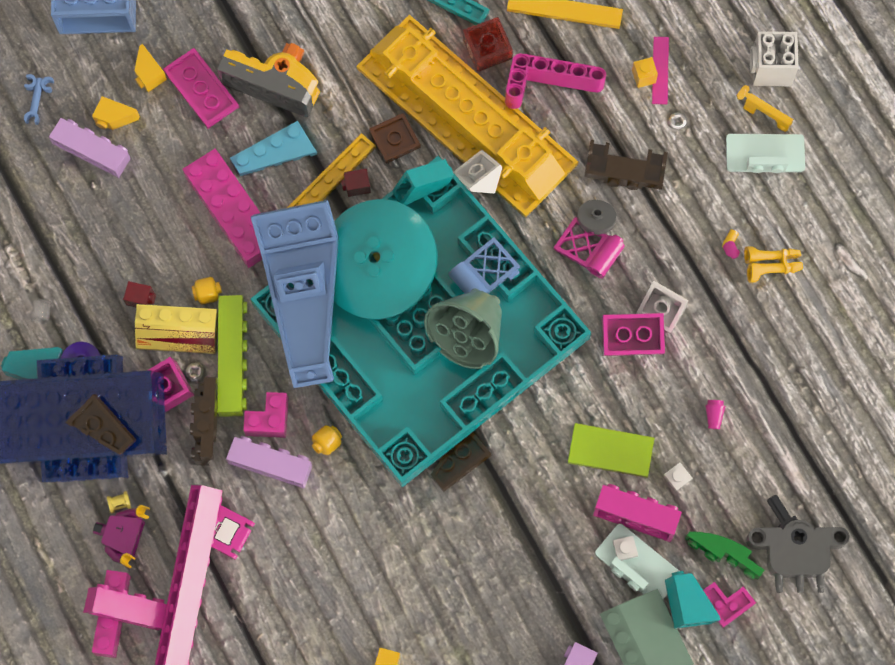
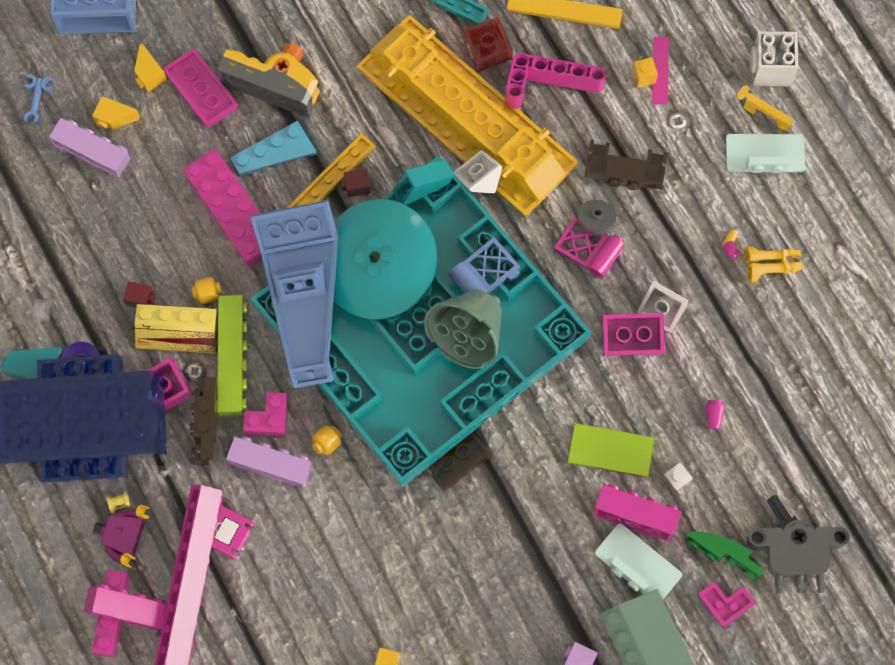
(101, 424): dark brown wing -> none
(394, 138): reddish brown plate -> none
(625, 548): white plate -> none
(689, 602): teal slope -> none

